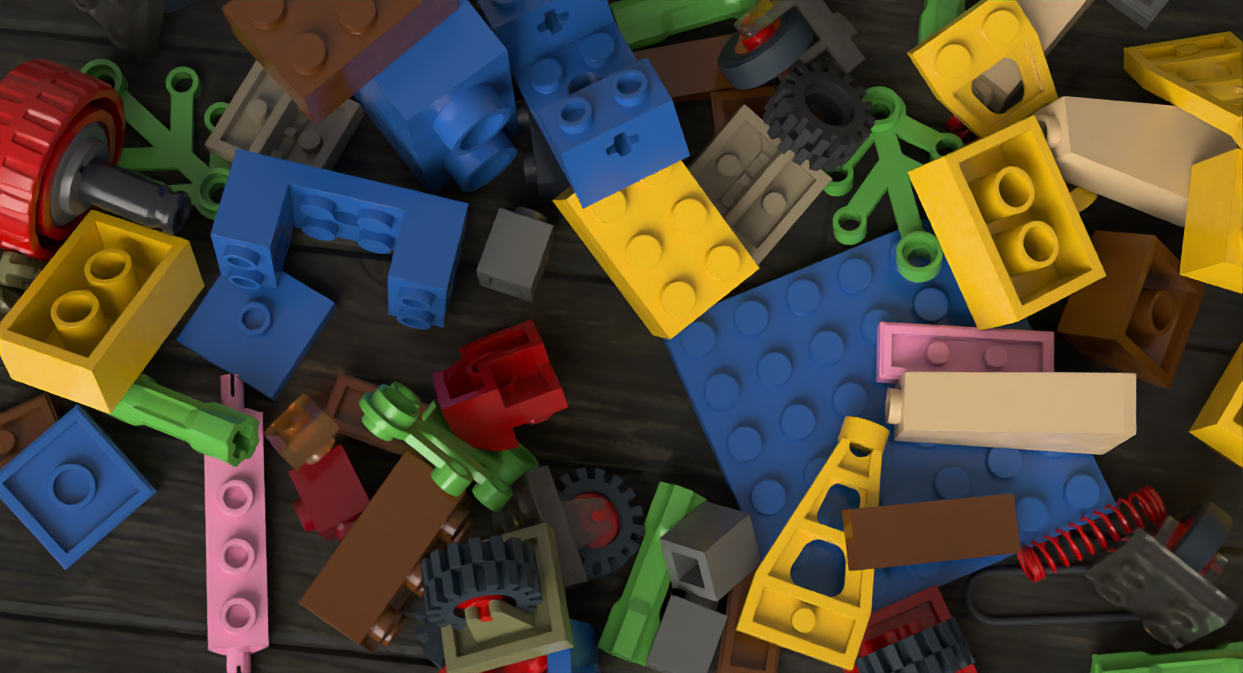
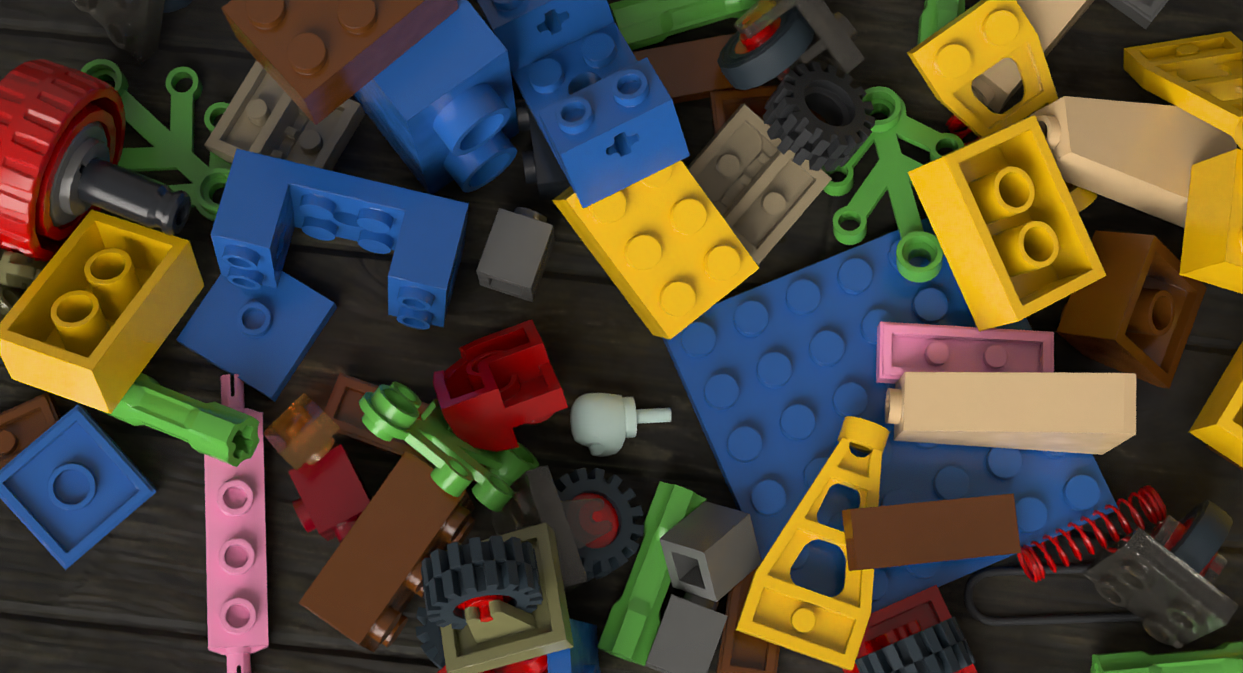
(605, 421): none -> light aqua piece

